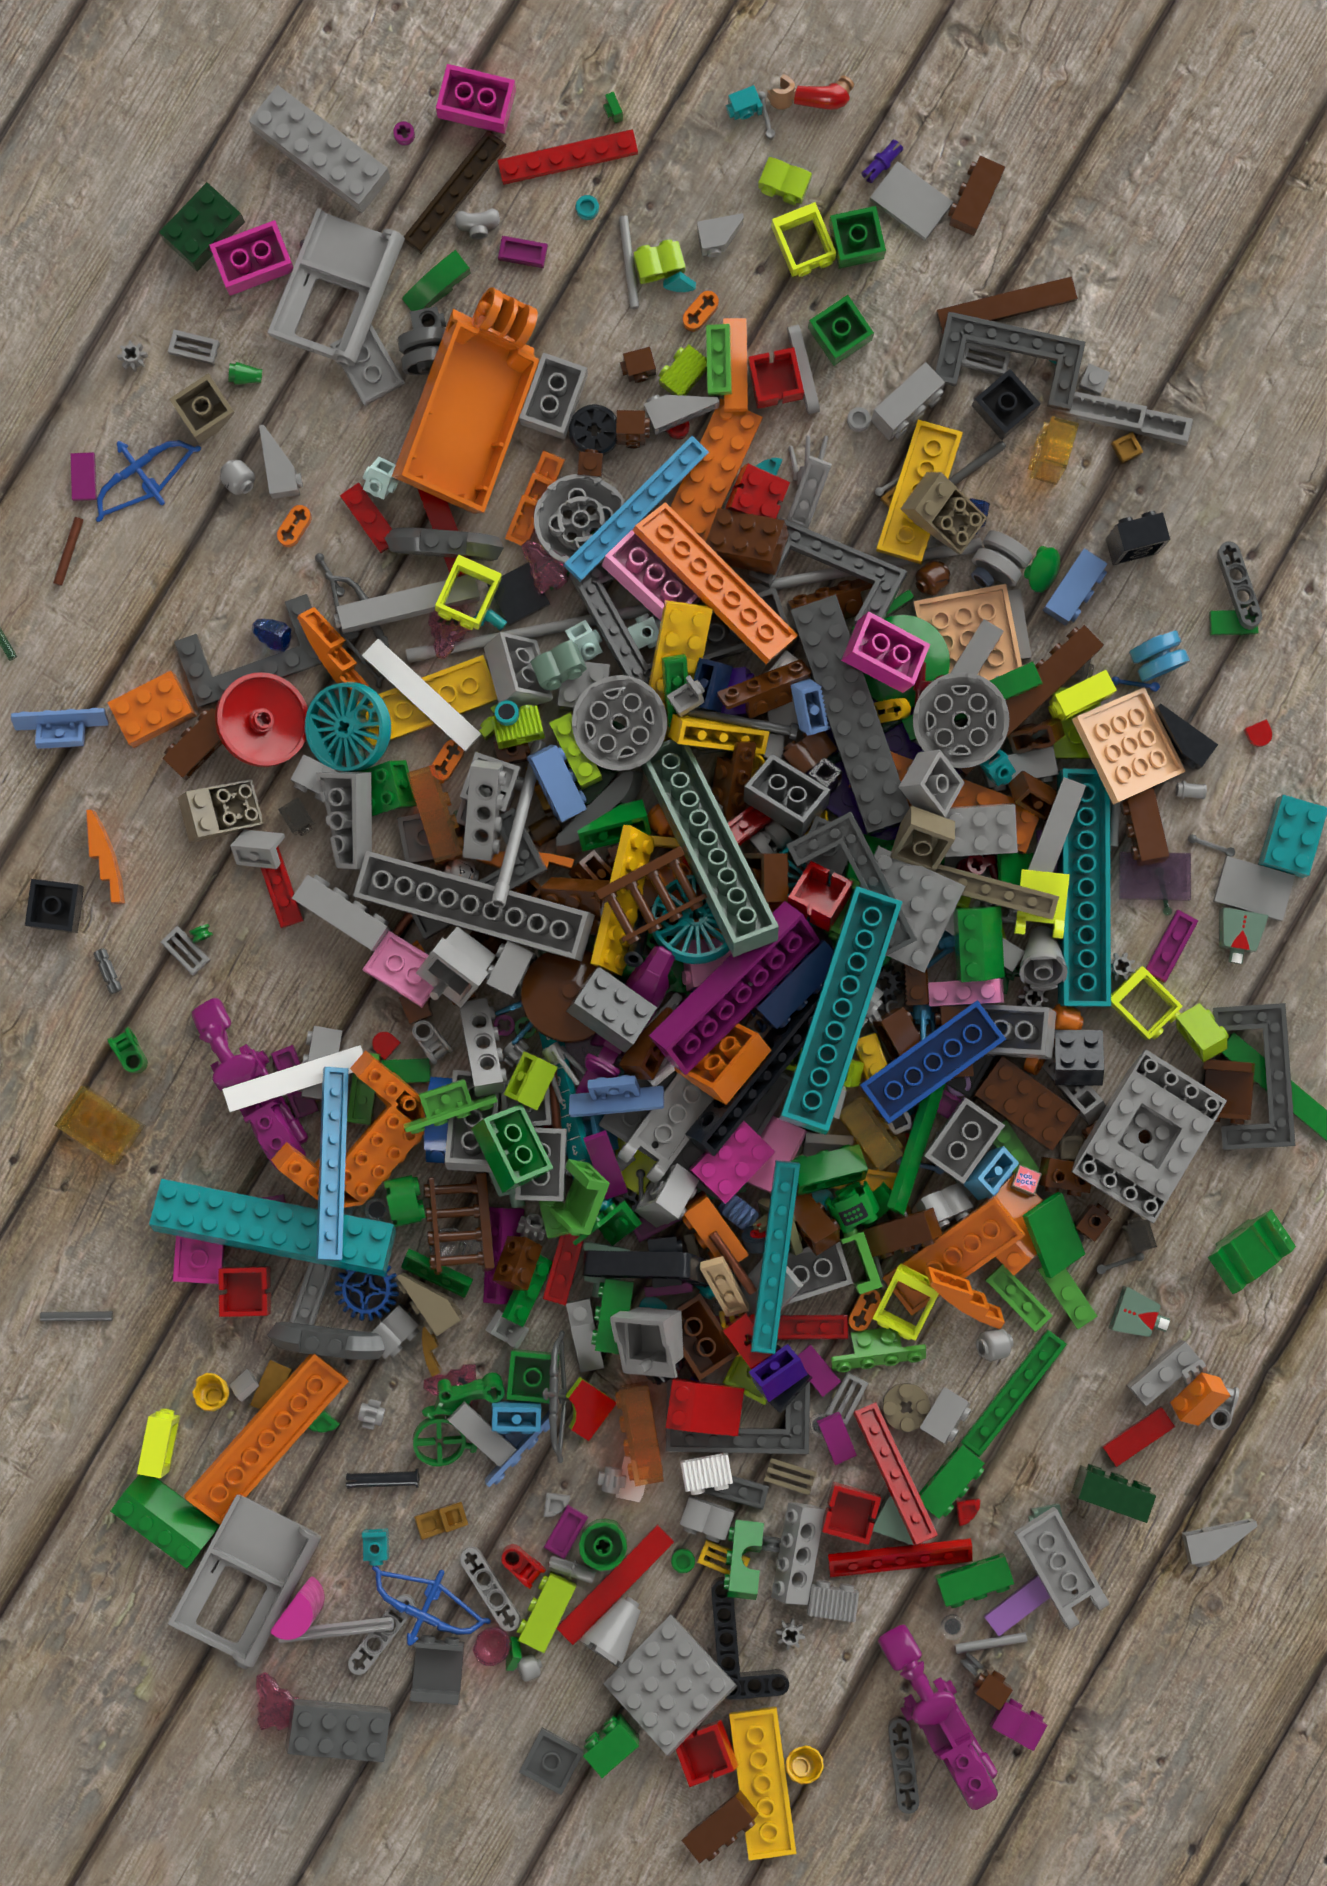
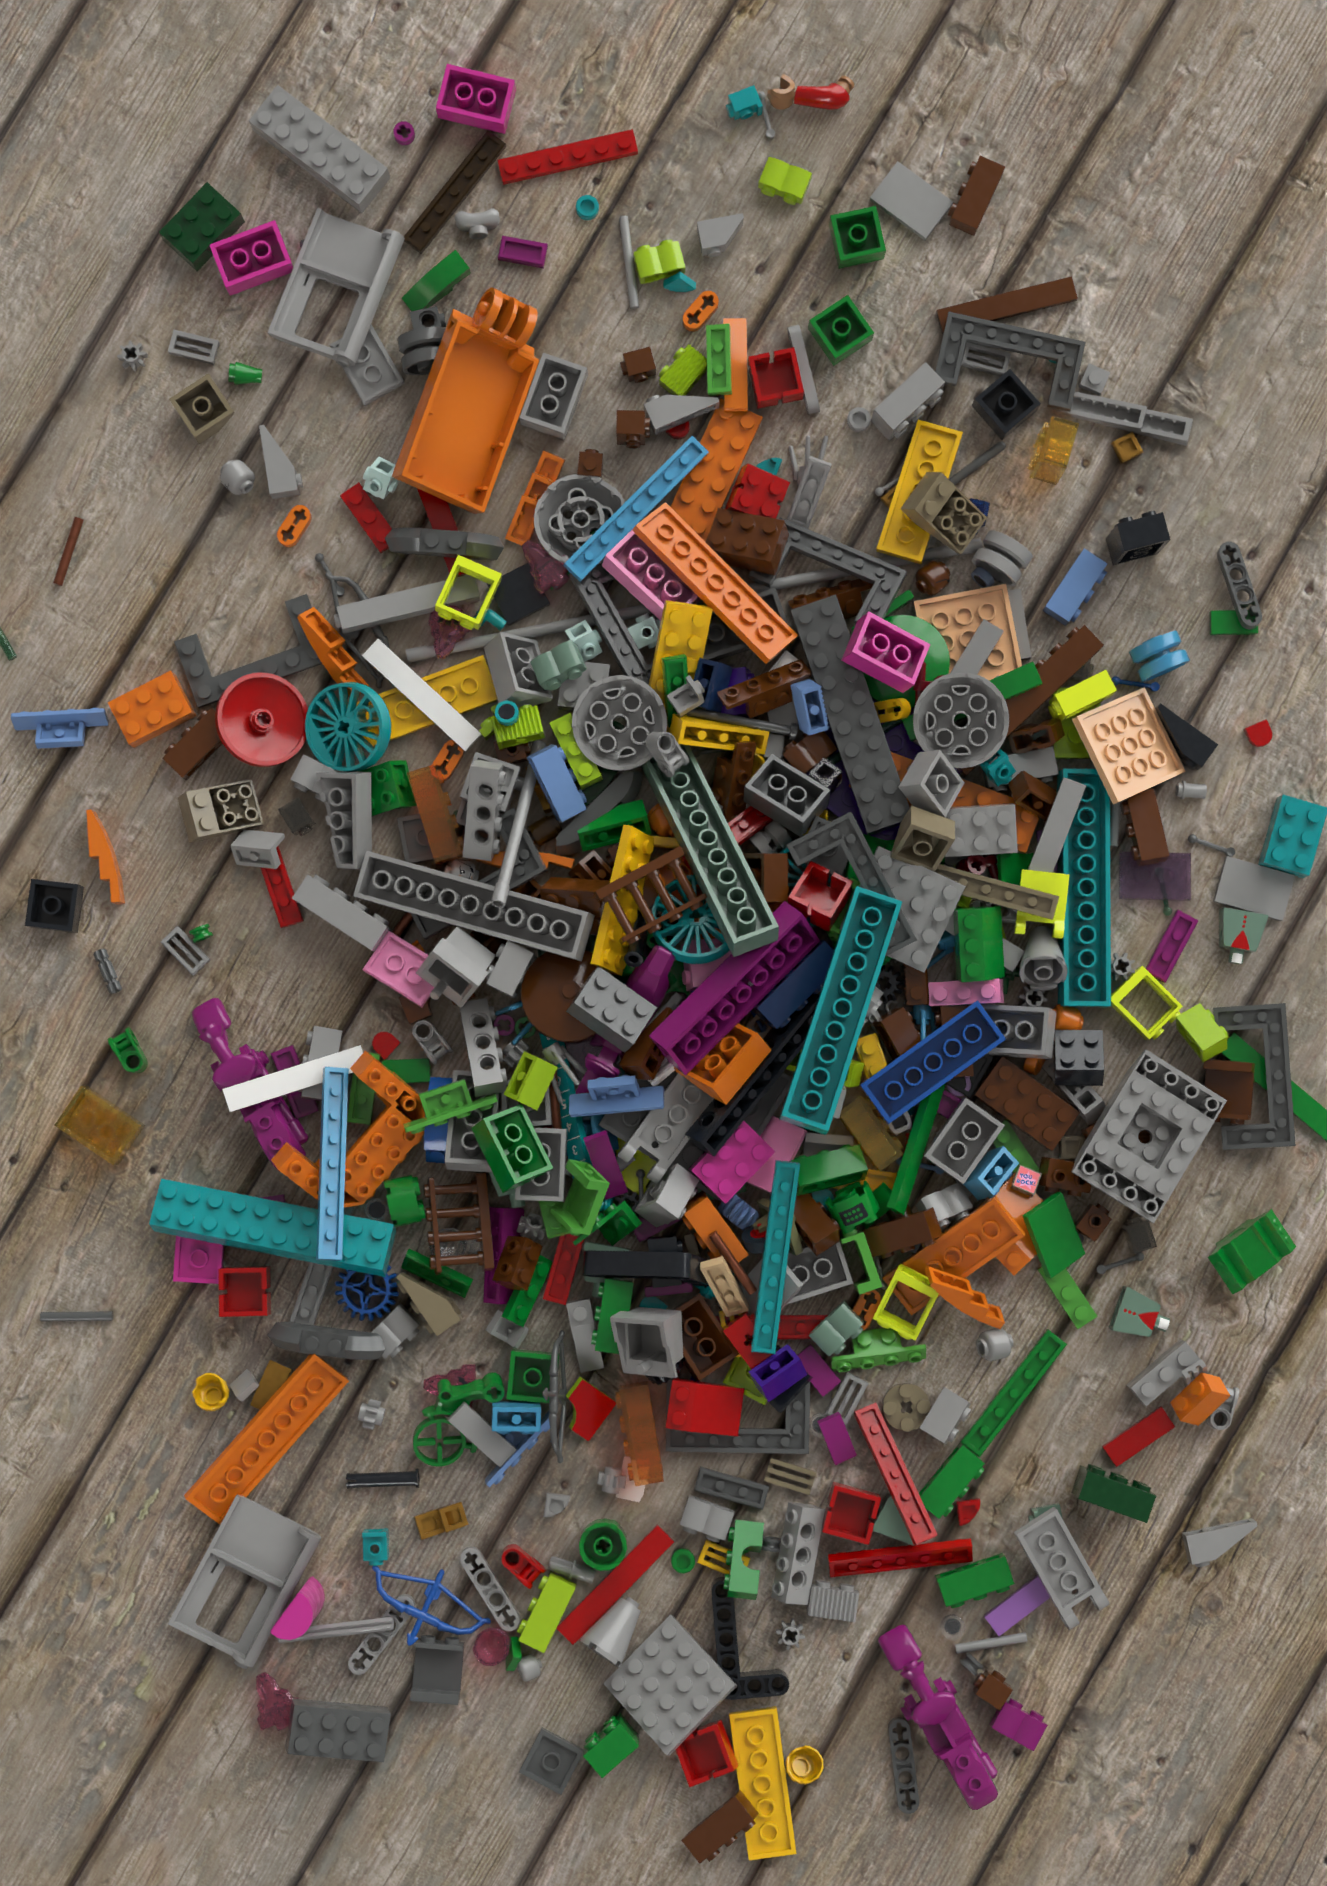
(83, 476): magenta tile -> none
(149, 484): blue piece -> none
(158, 1443): neon yellow window -> none
(165, 1519): green slope -> none
(272, 633): clear blue rock -> none
(324, 1423): green tile -> none
(429, 1343): pearl gold slope -> none
(565, 1531): magenta tile -> none
(584, 420): black wheel -> none
(613, 108): green plate -> none
(670, 755): none -> light grey piece
(706, 1473): white brick -> none
(794, 219): neon yellow window -> none
(836, 1329): none -> sand green brick
(882, 161): dark purple pin -> none
(1018, 1297): bright green plate -> none
(1043, 569): green dish -> none

